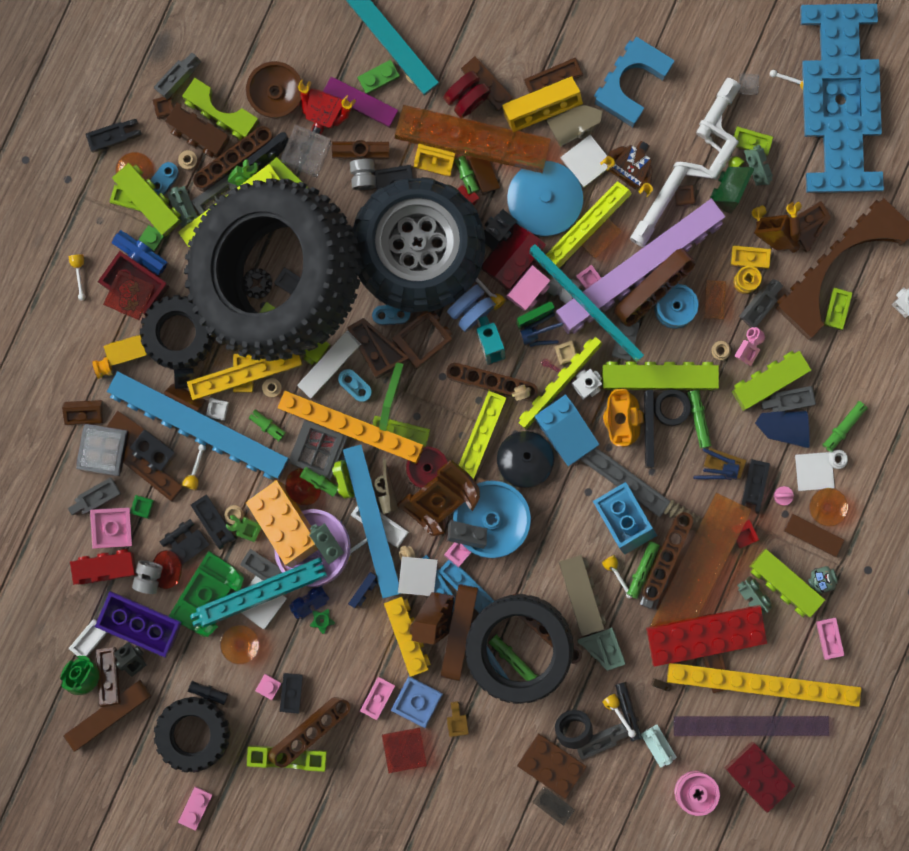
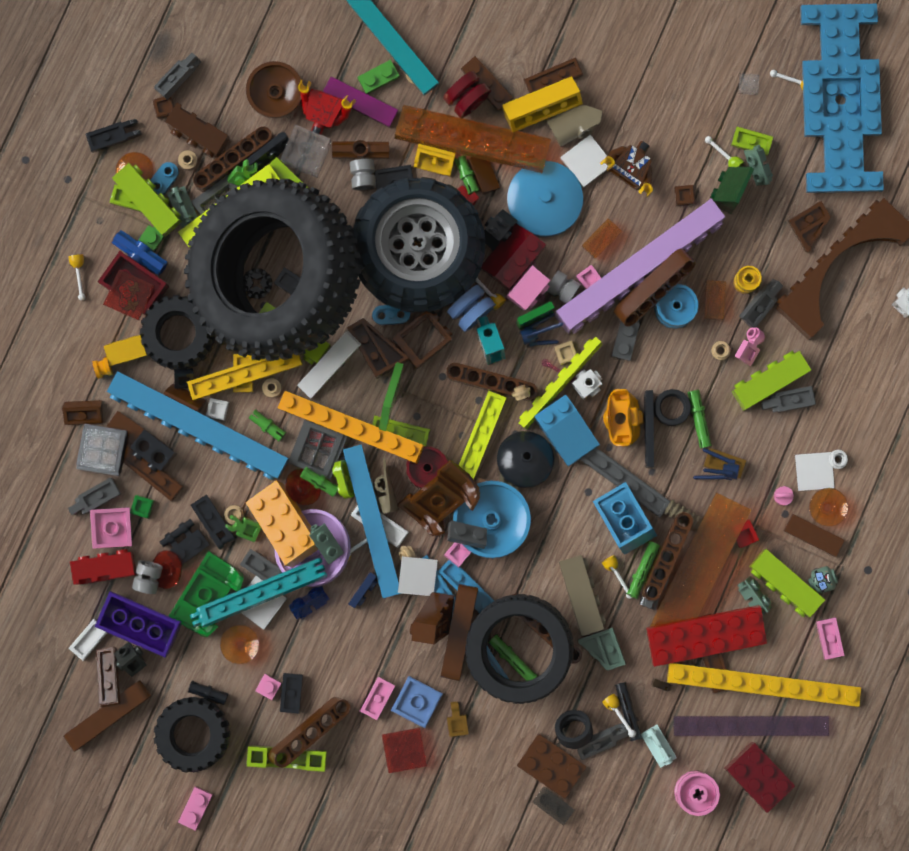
(80, 676): green cylinder -> none
(191, 481): hinge -> none
(200, 97): lime arch -> none
(325, 616): green plate -> none
(355, 385): medium azure plate -> none
(411, 650): yellow brick -> none
(586, 303): teal tile -> none
(588, 224): neon yellow plate -> none
(637, 55): dark azure arch -> none
(660, 376): lime brick -> none
(709, 125): white piece -> none
(750, 256): yellow plate -> none
(755, 484): black hinge -> none
(779, 231): reddish brown torso -> none
(786, 427): dark blue panel -> none
(837, 308): lime plate -> none
(840, 432): bright green pin -> none

